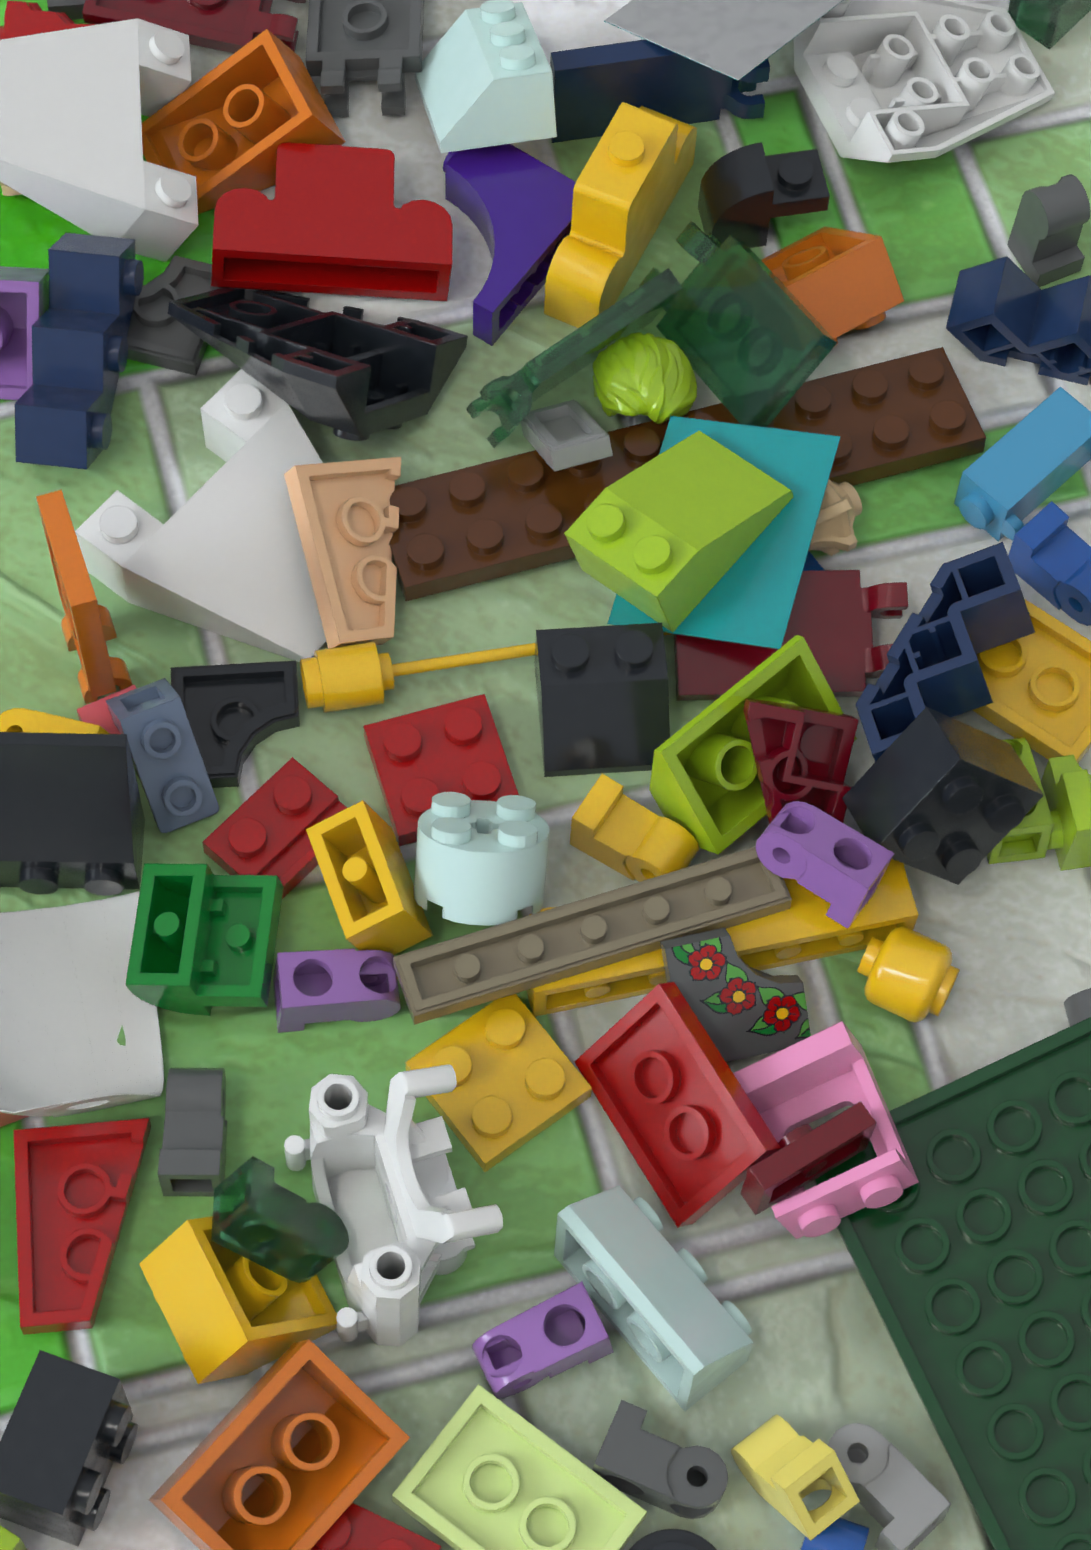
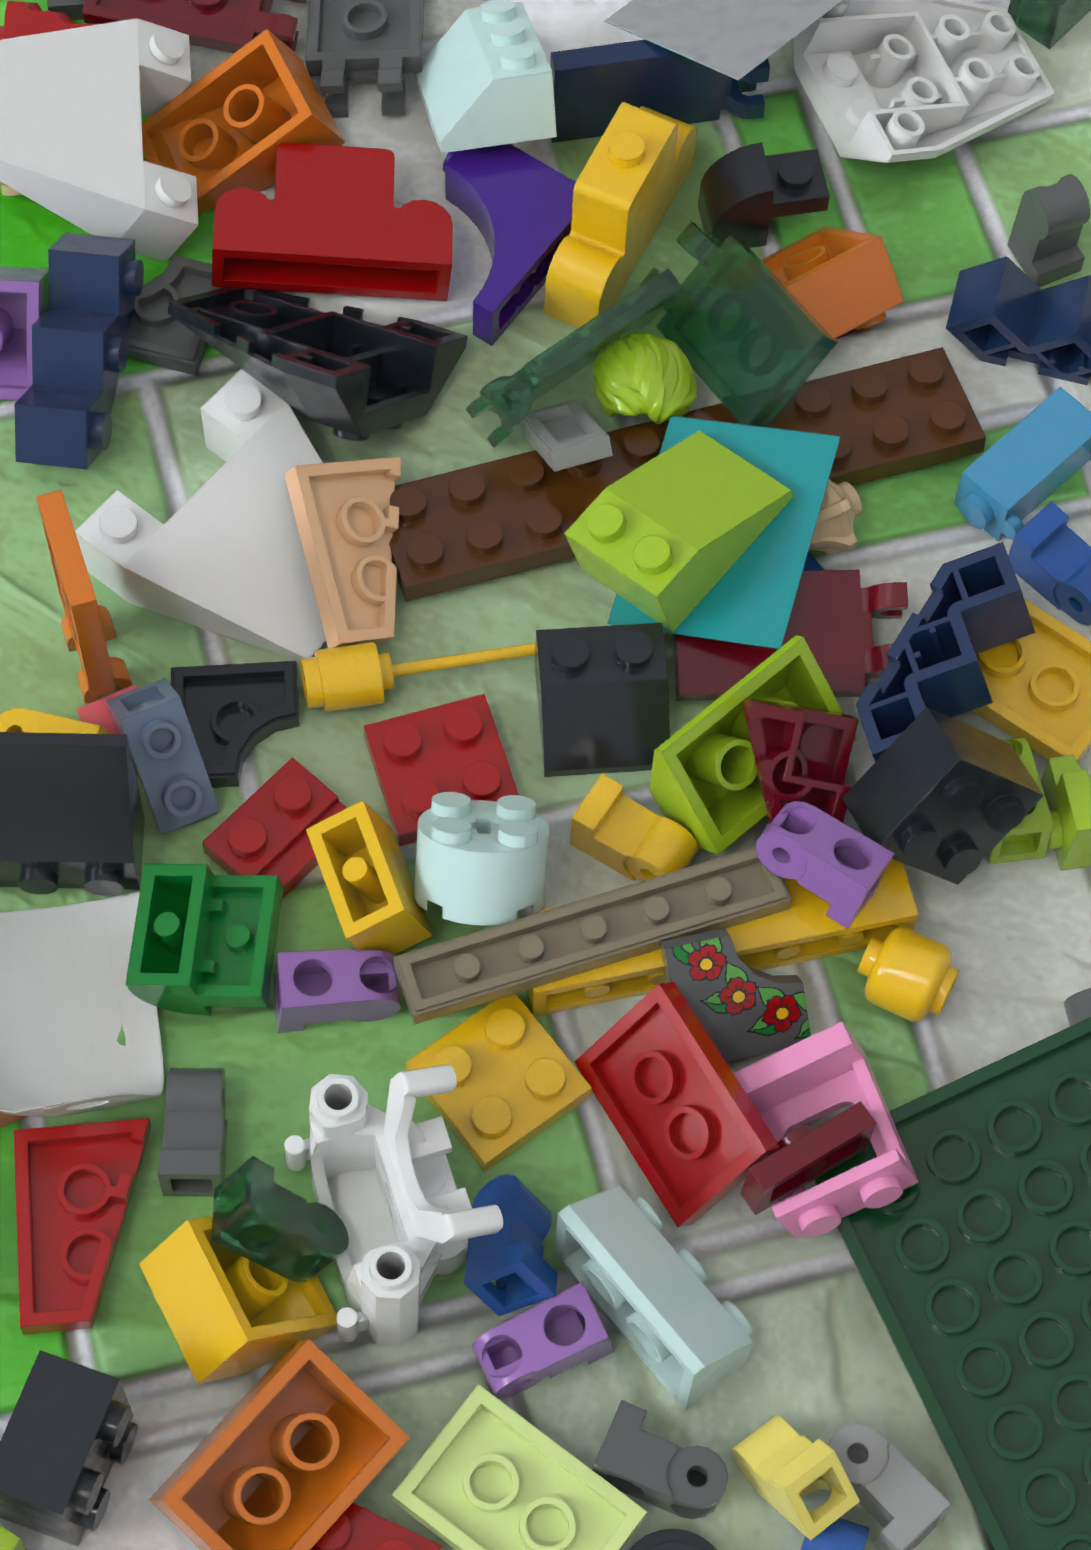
(513, 1253): none -> blue leg

